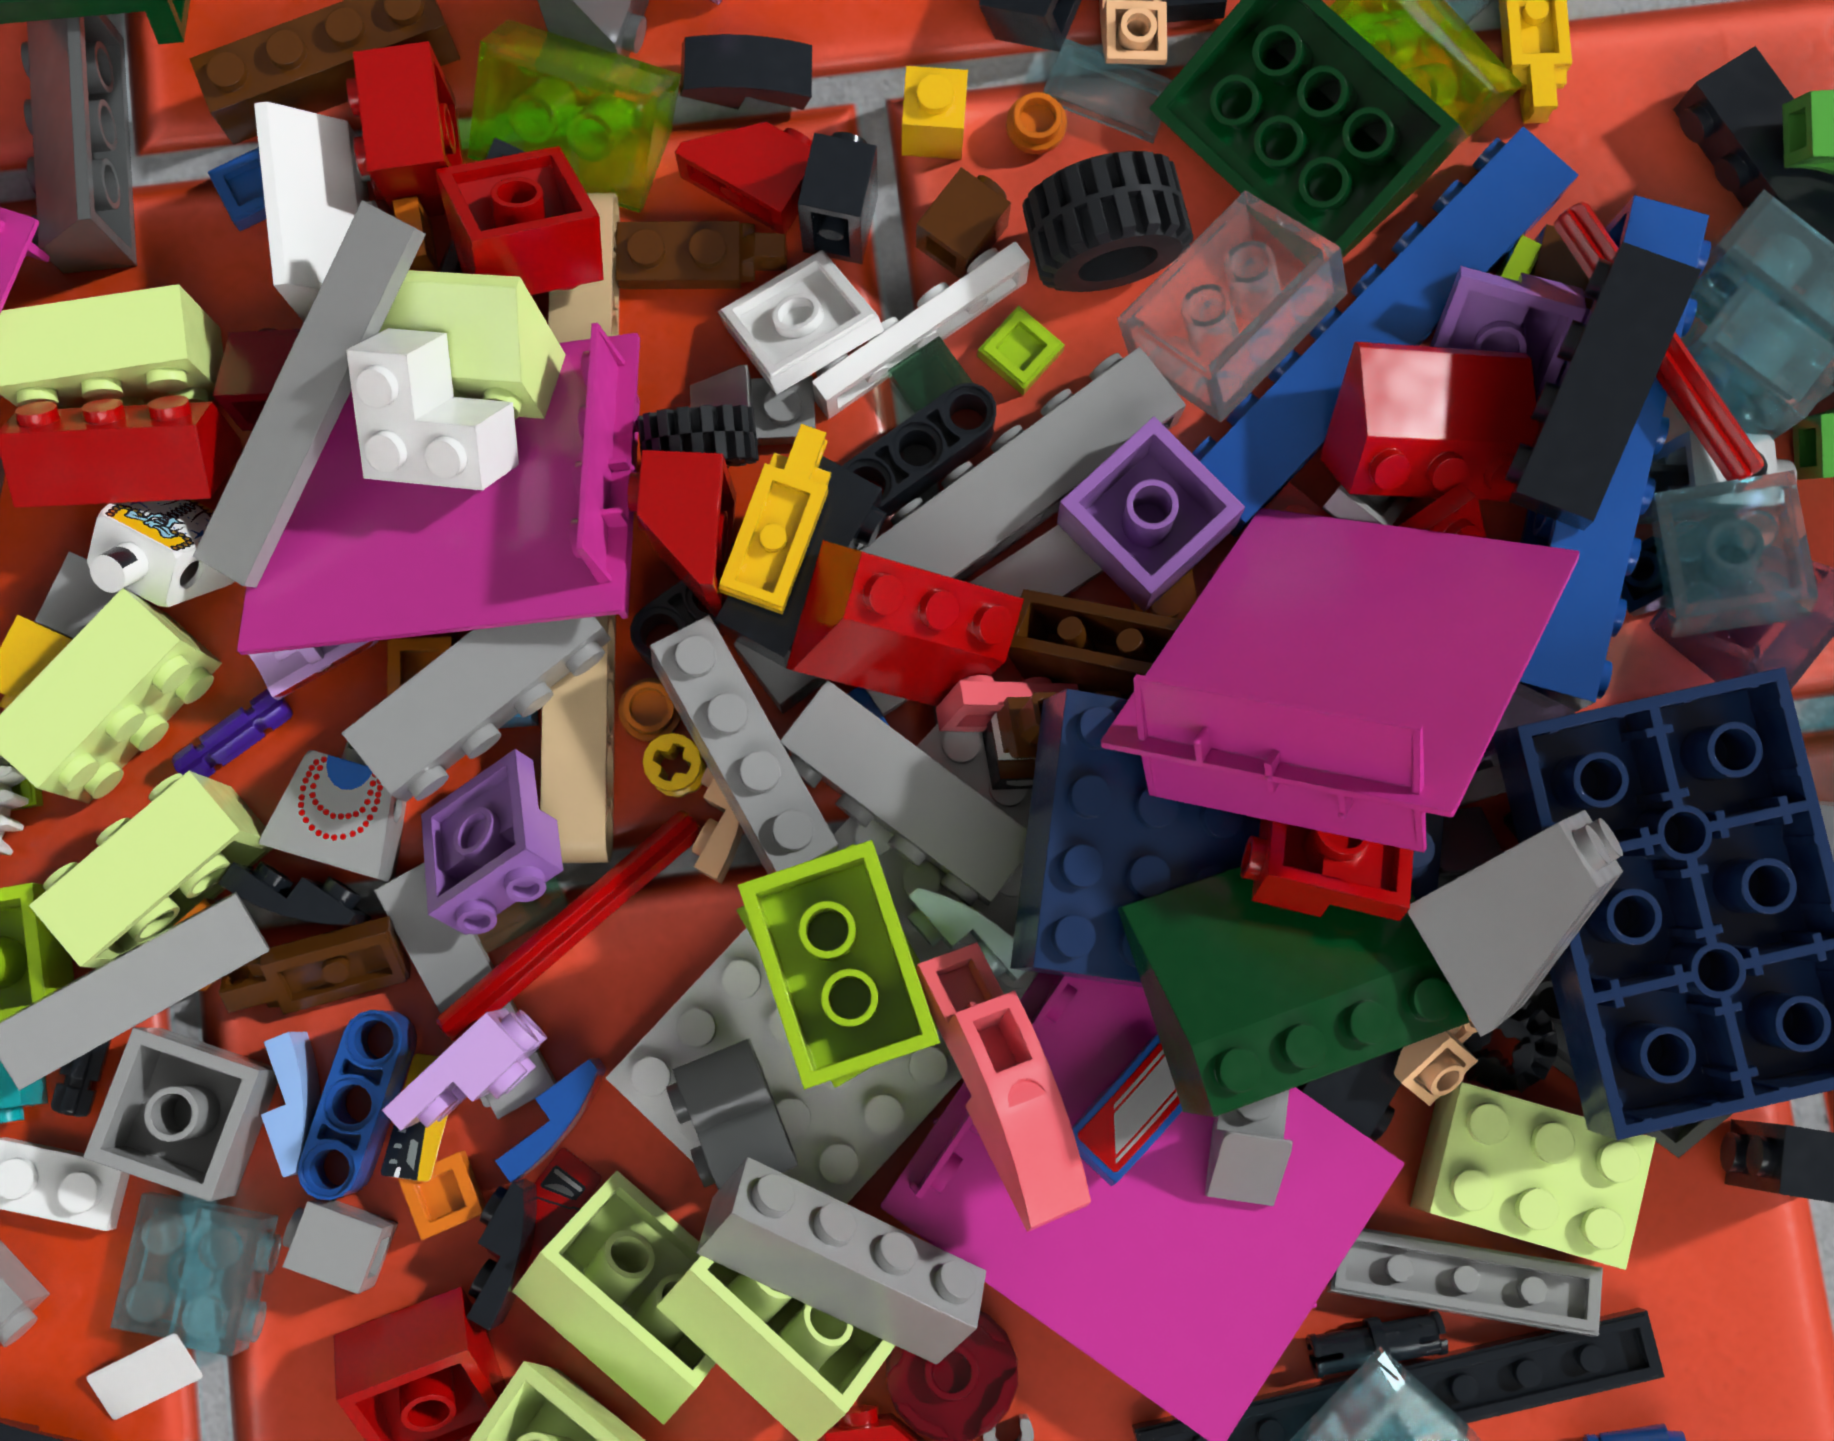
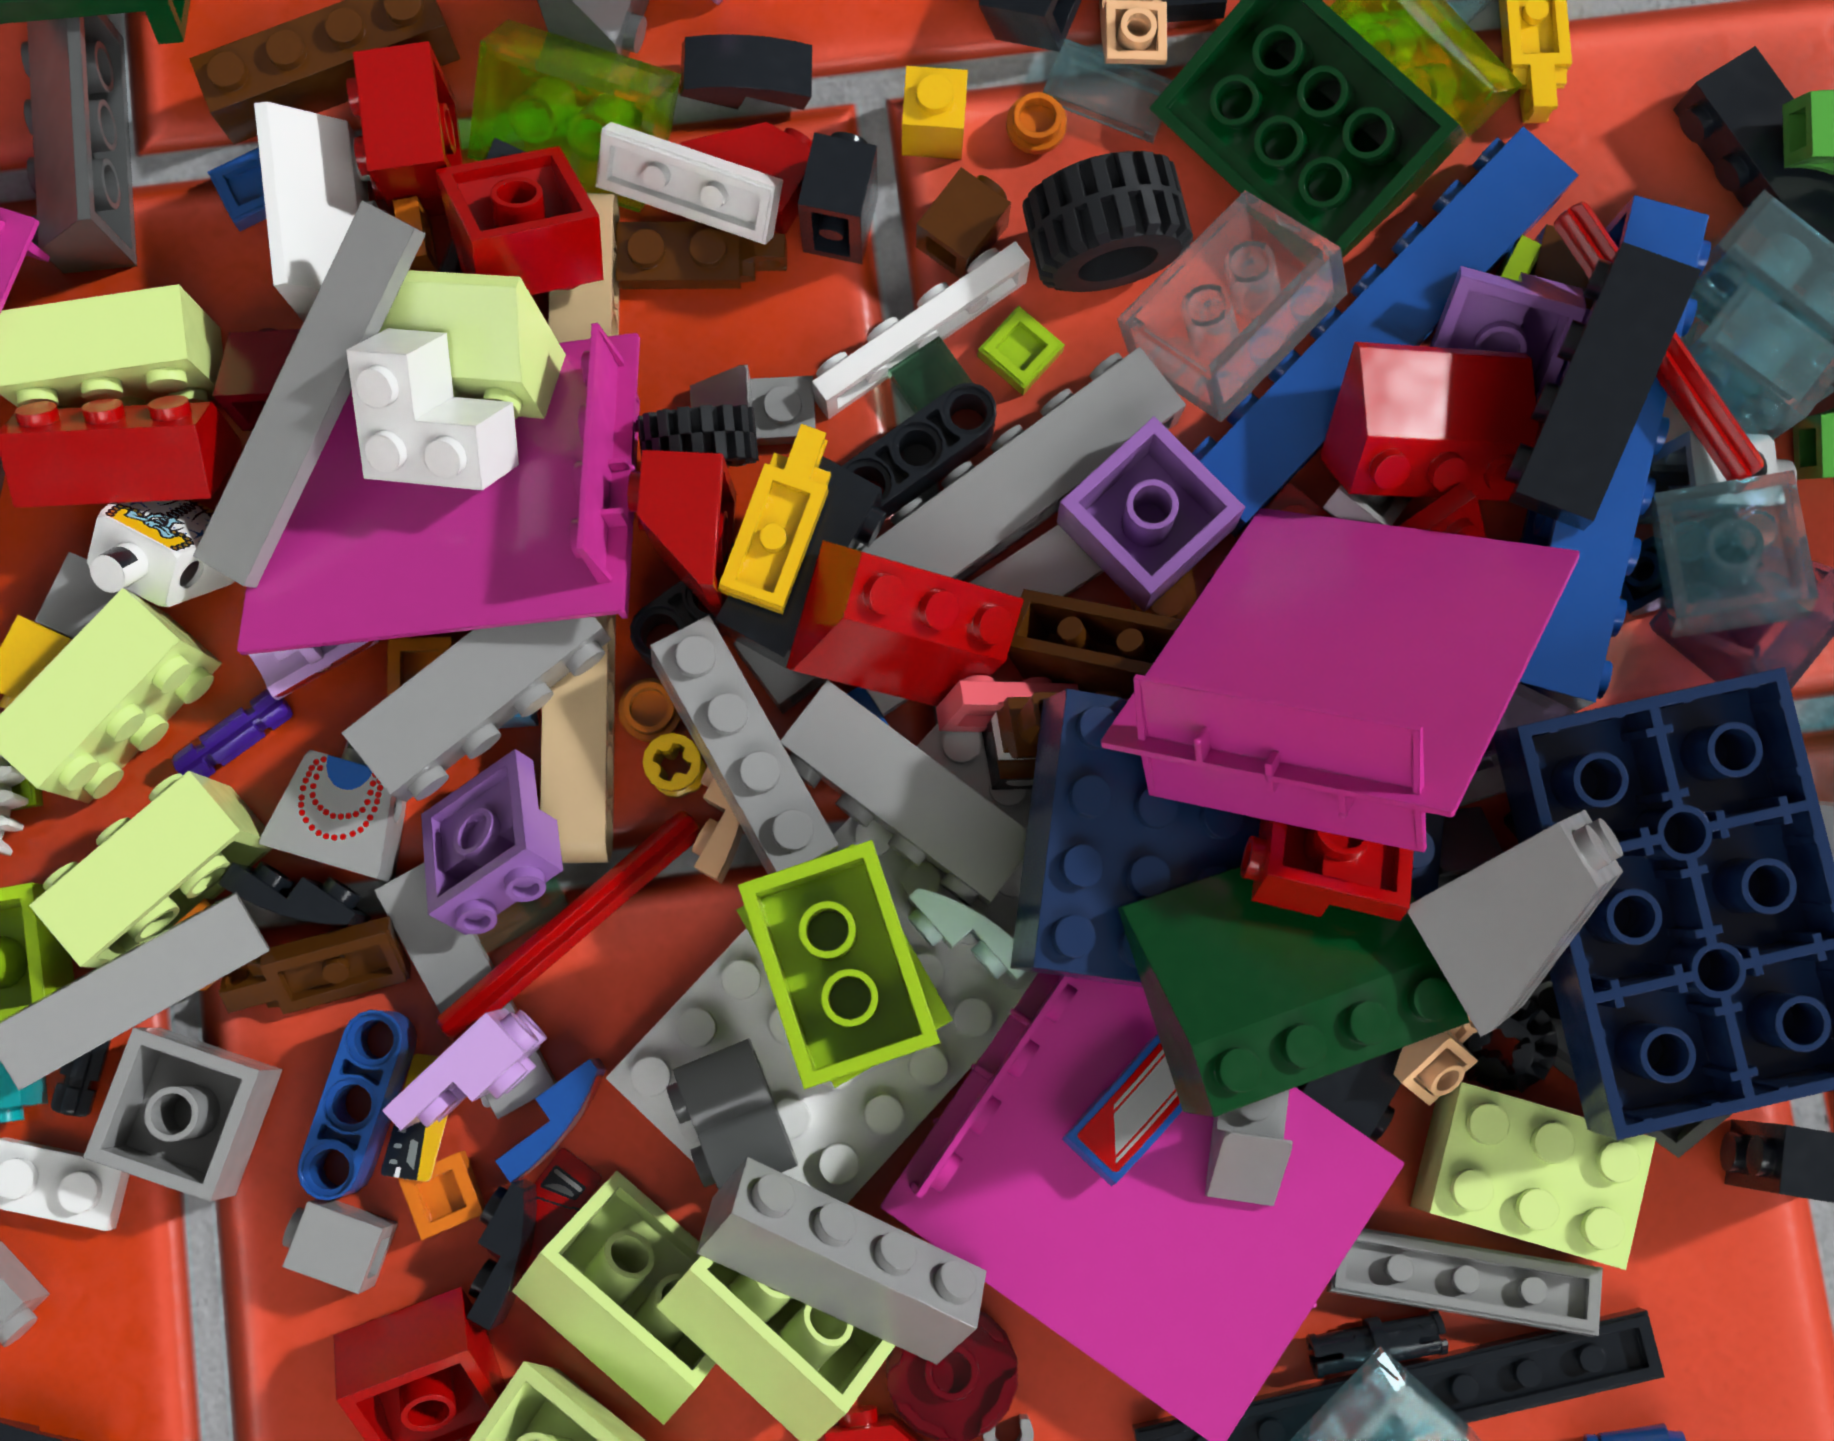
(144, 1376): white sticker -> none
(197, 1273): clear light blue plate -> none
(299, 1083): light blue slope -> none
(688, 183): none -> white tile
(800, 321): white tile -> none
(1009, 1084): coral slope -> none

